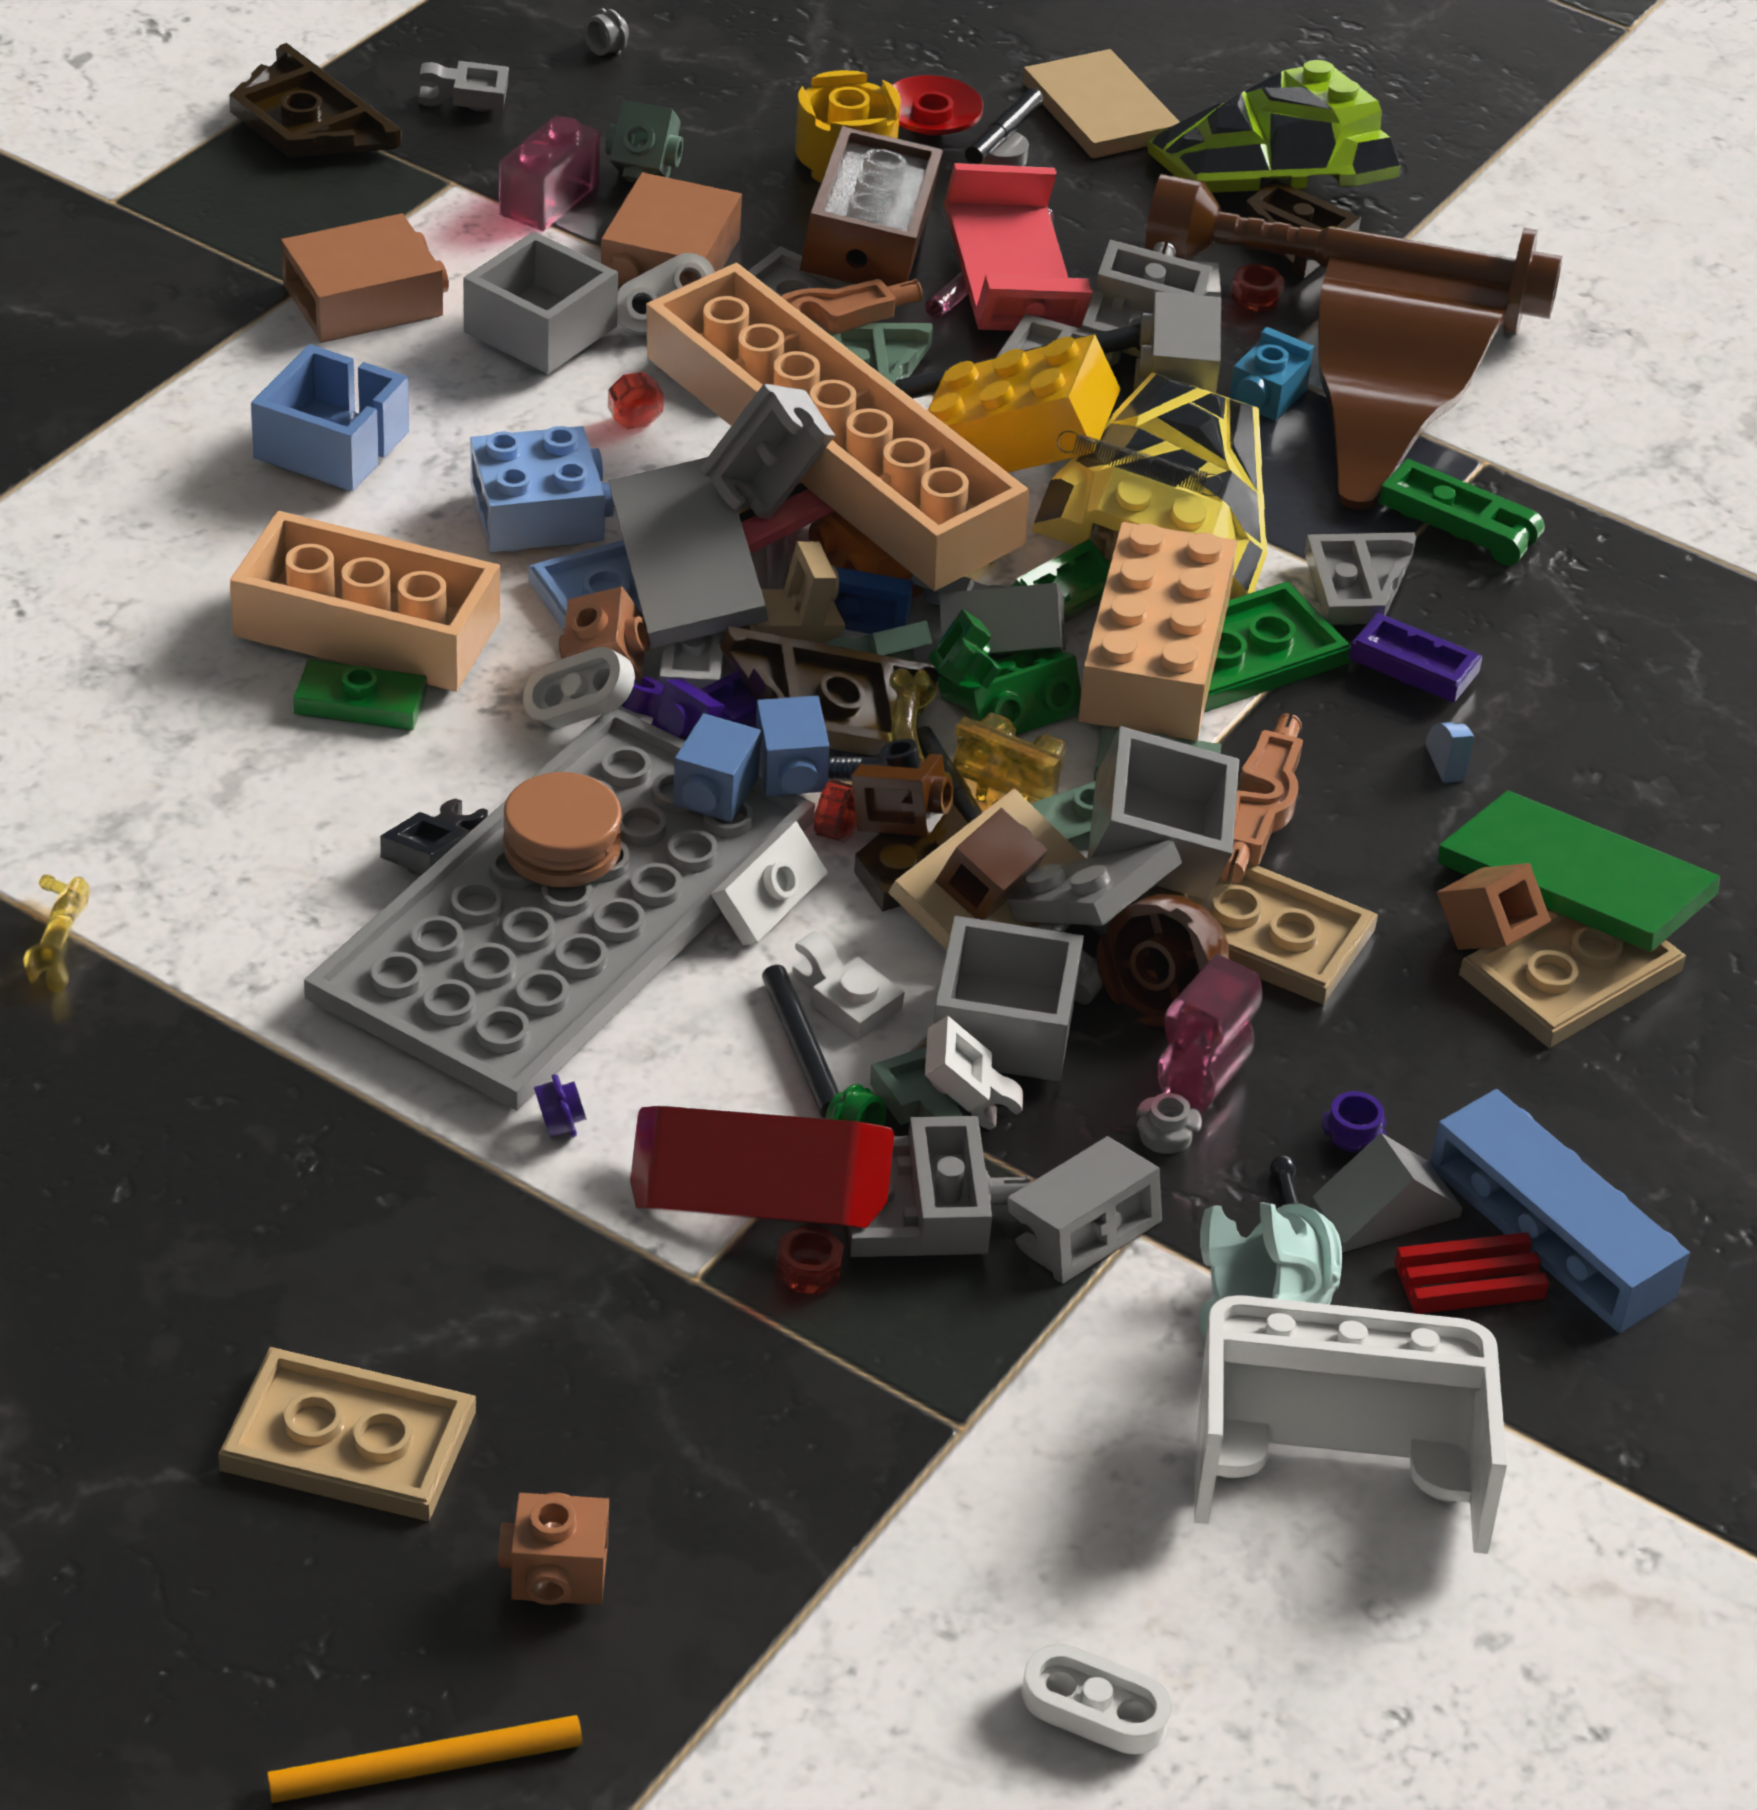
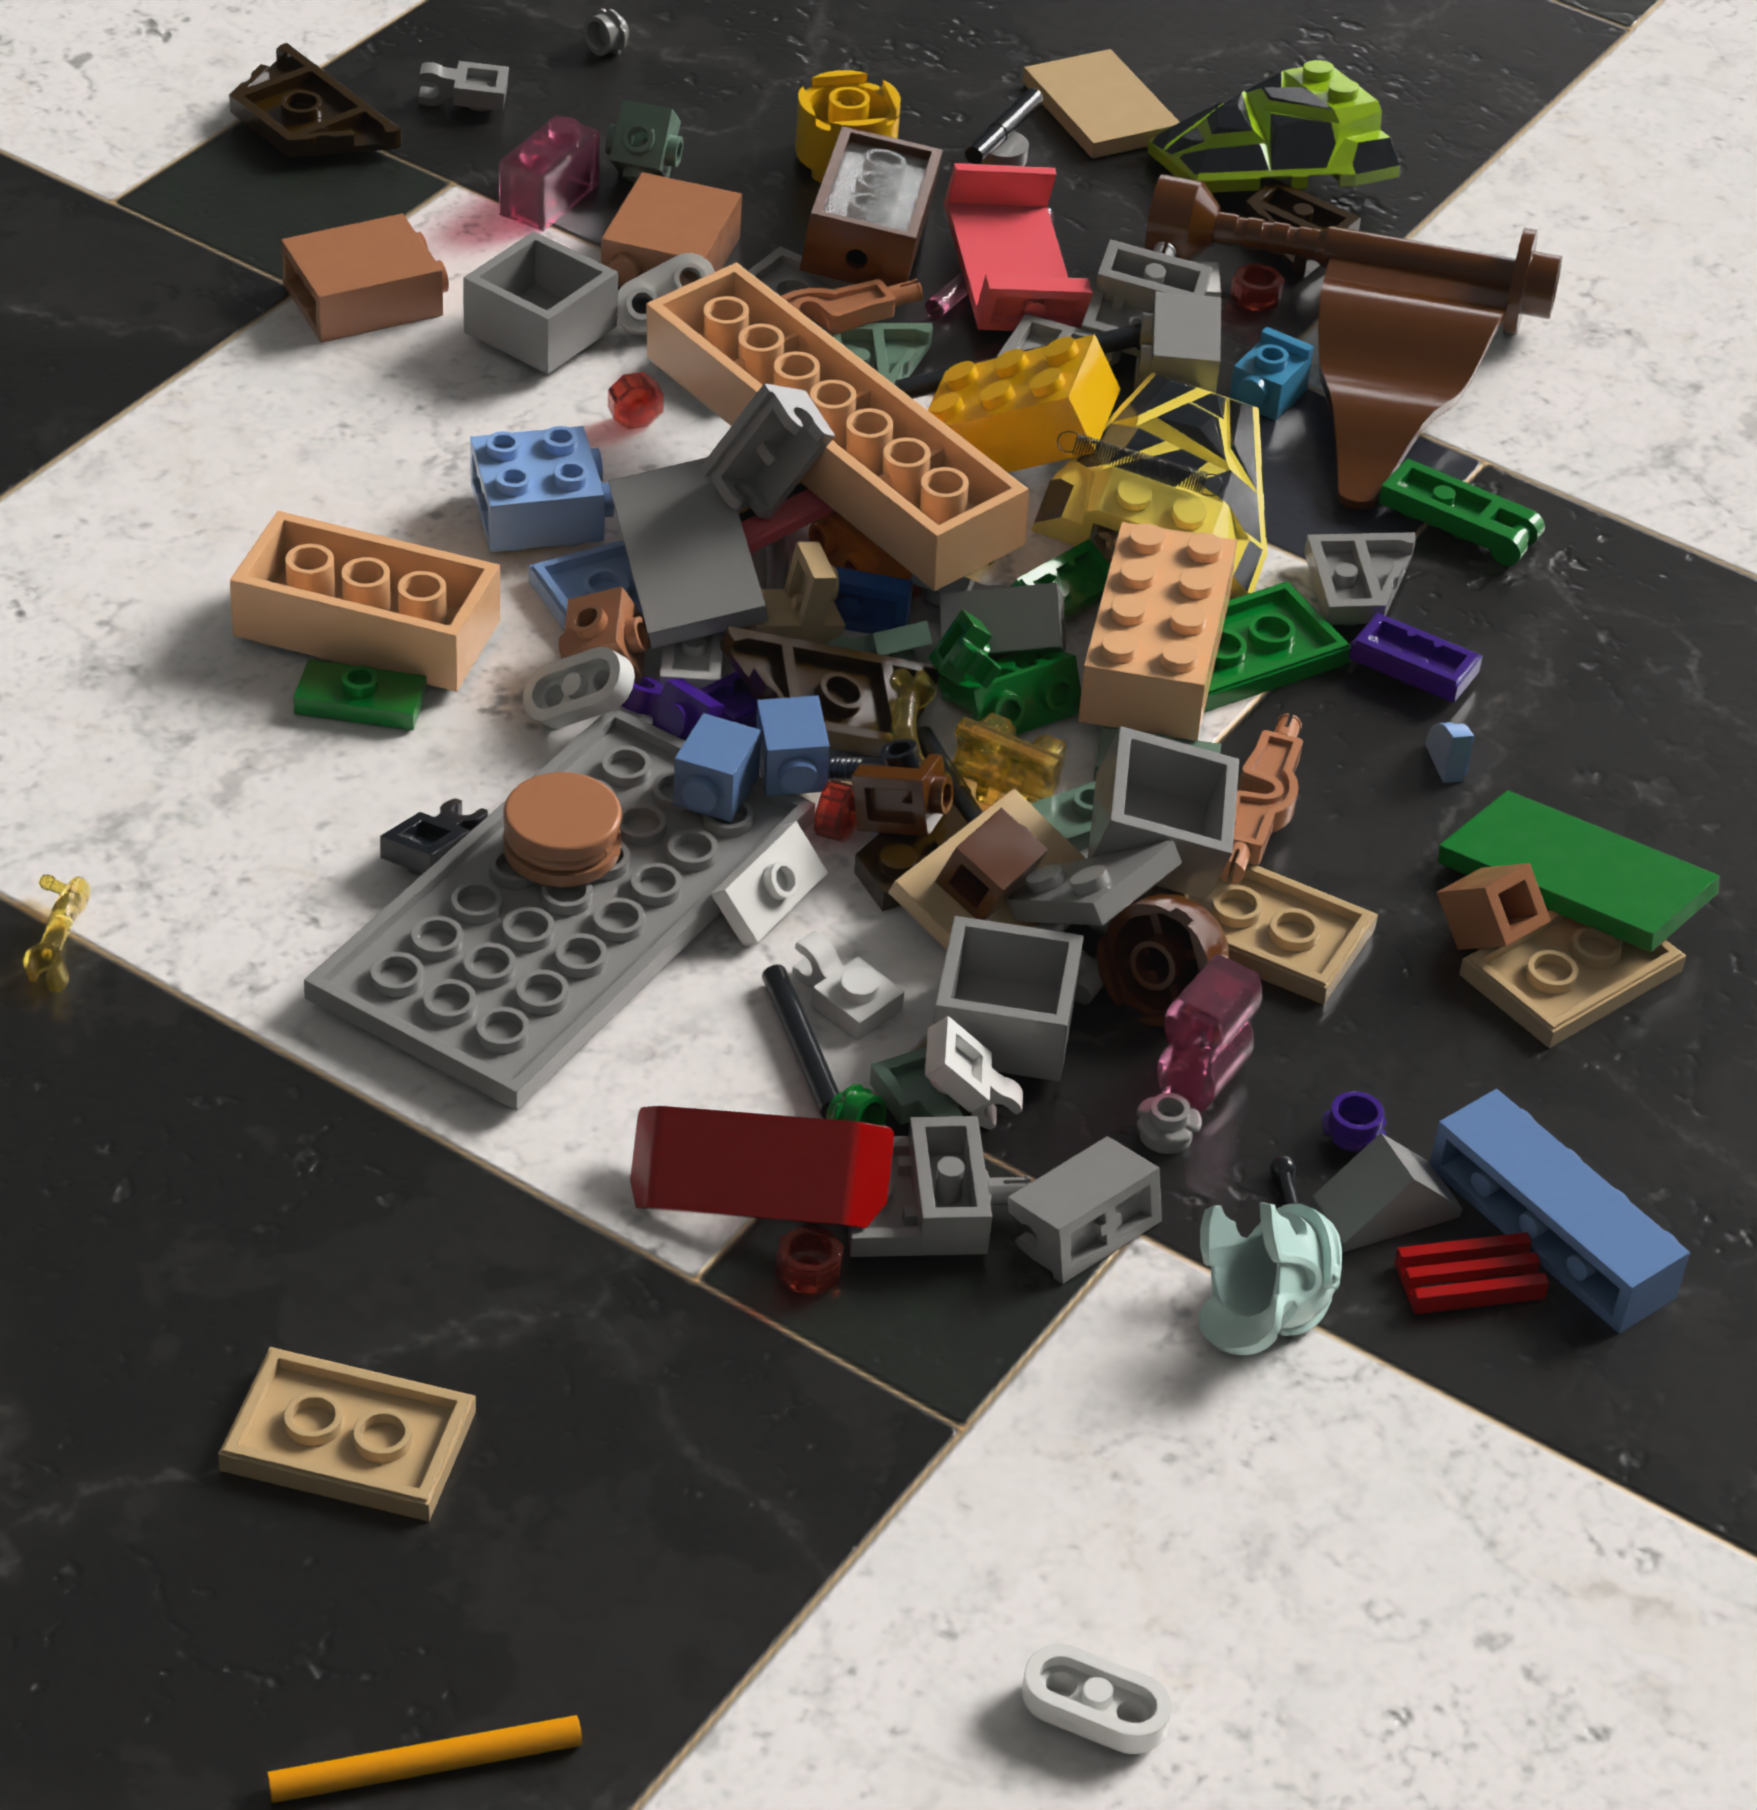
(310, 419): medium blue piece -> none
(556, 1548): nougat brick -> none
(560, 1106): dark purple plate -> none
(937, 105): red dish -> none
(1353, 1385): white windscreen -> none

